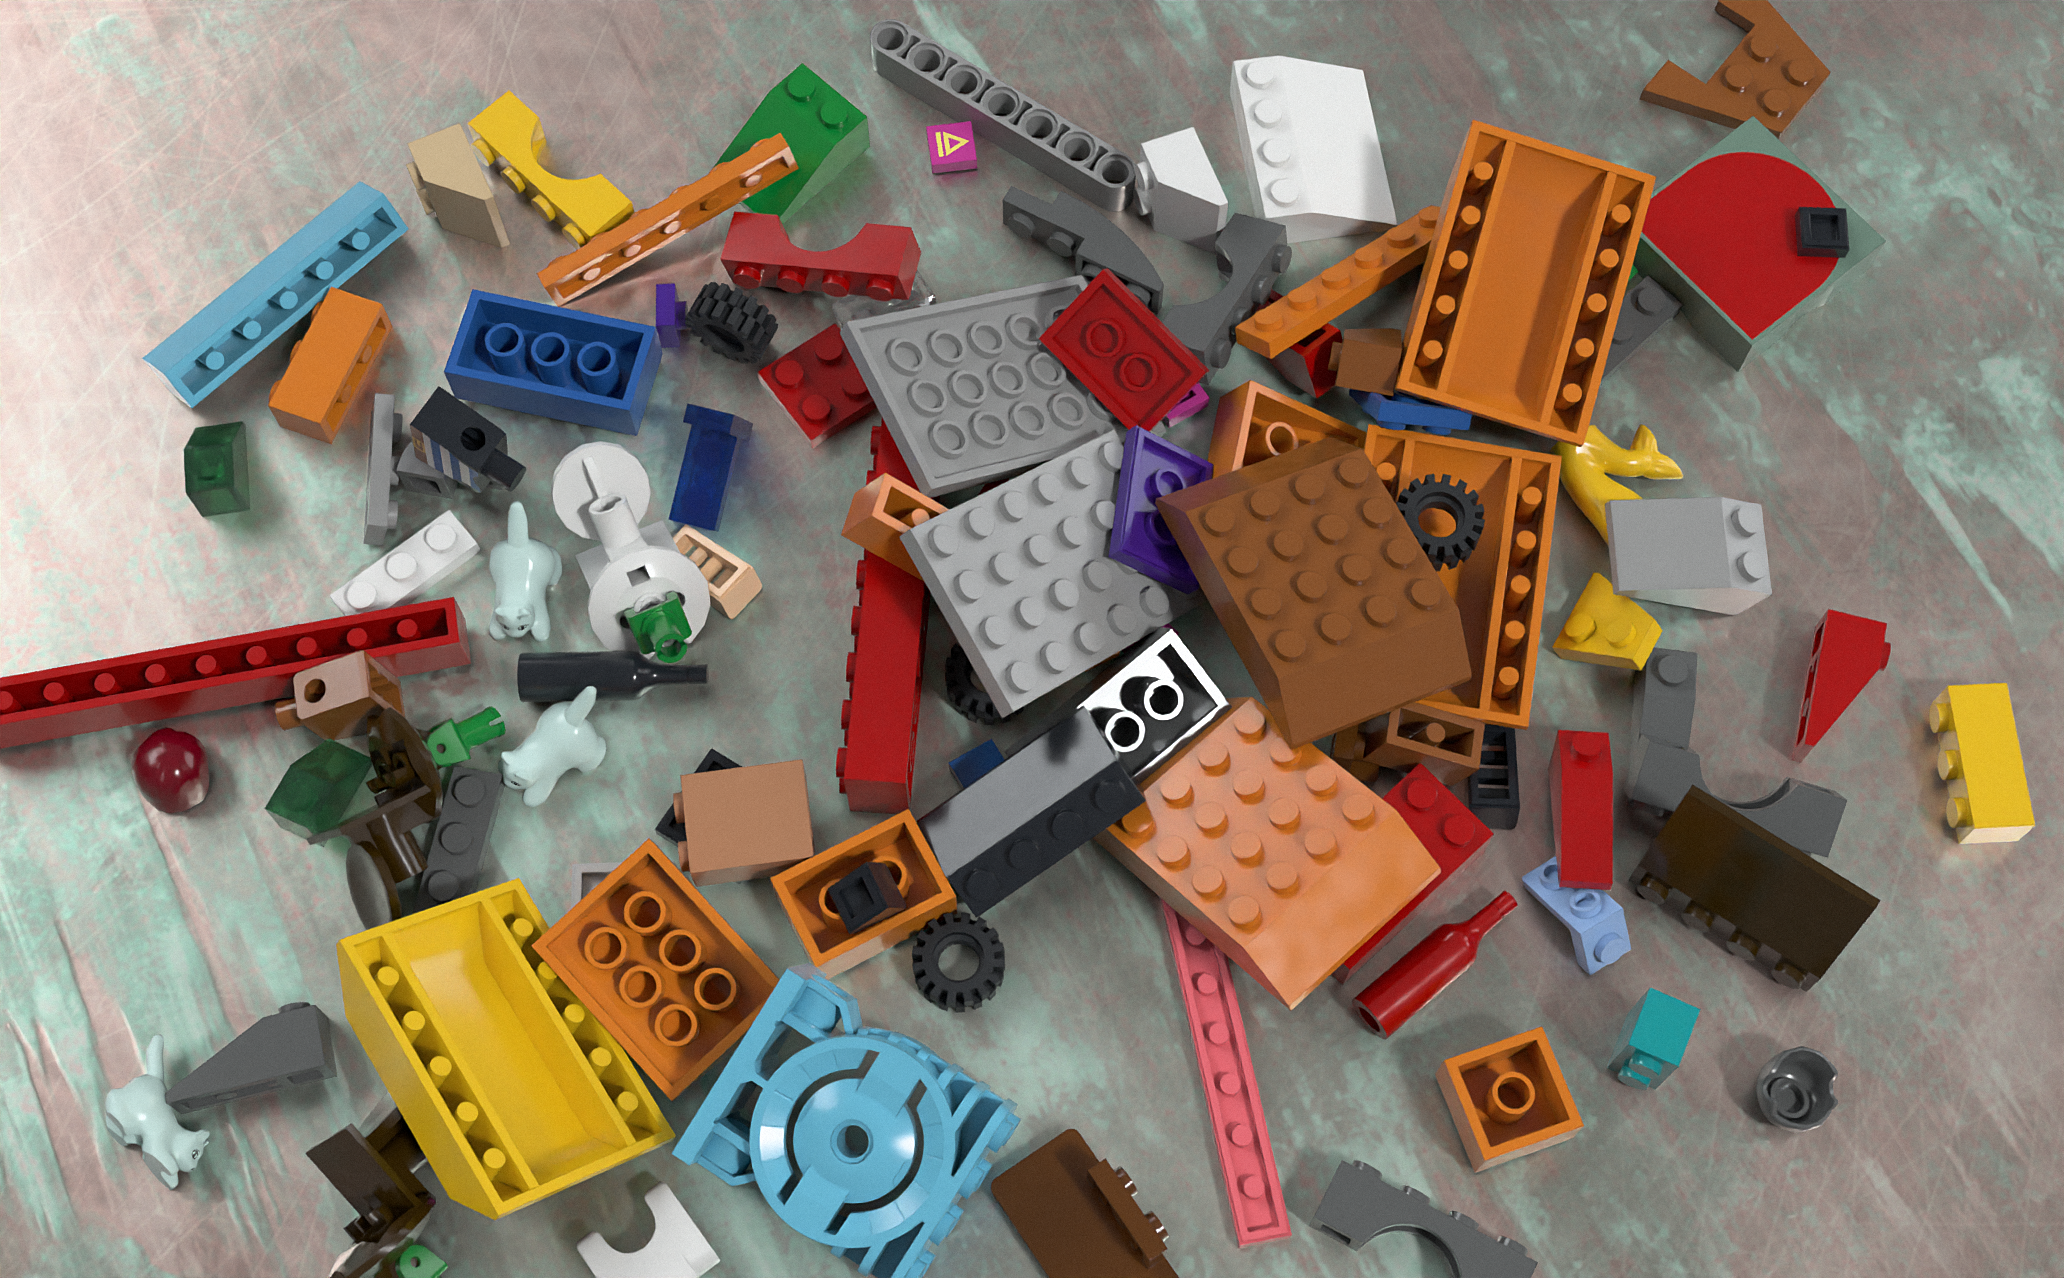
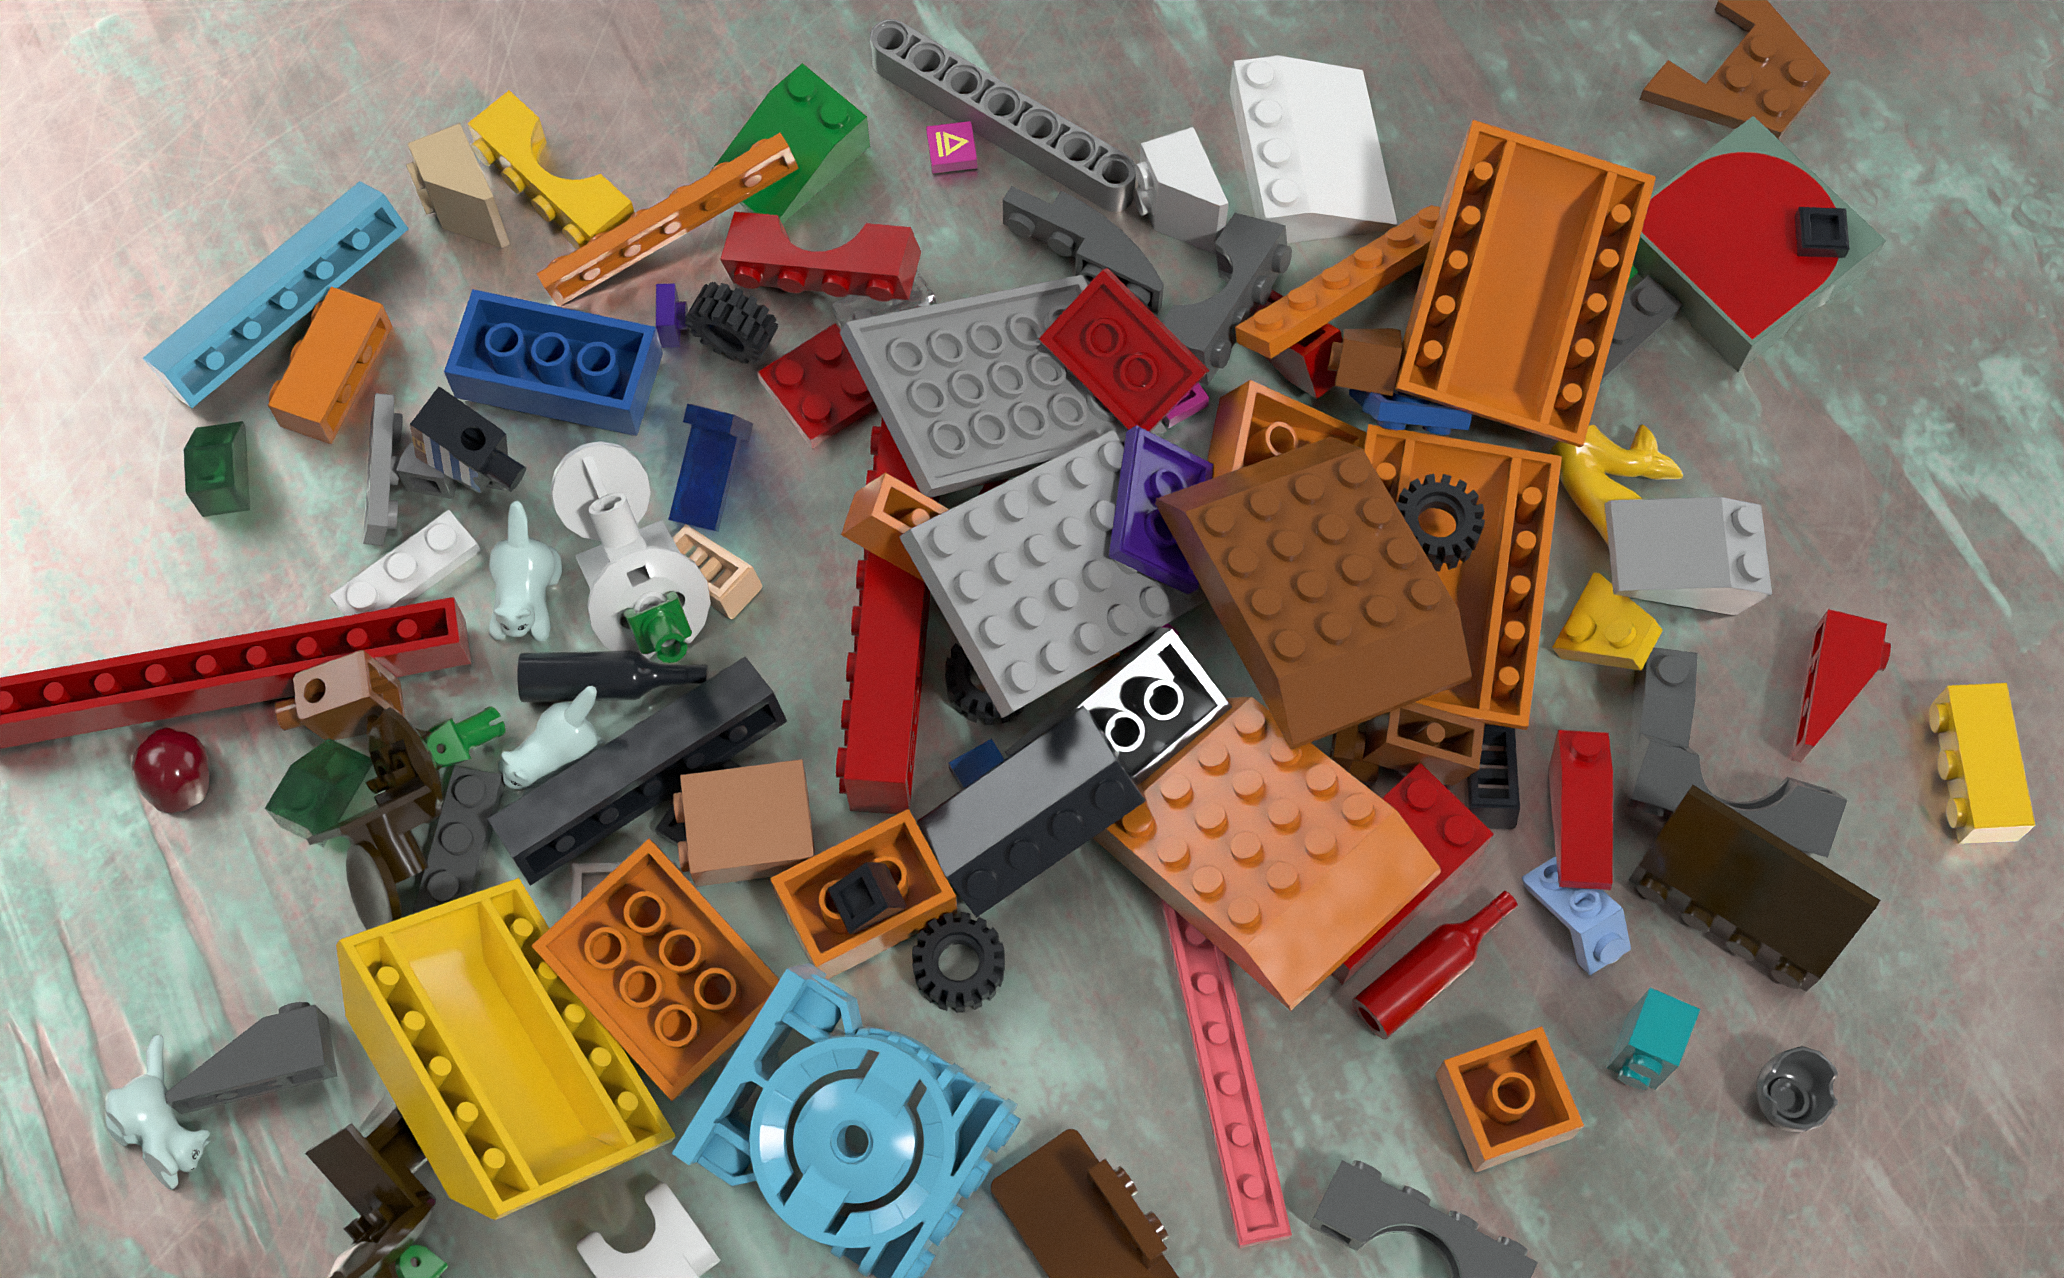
(637, 770): none -> black brick

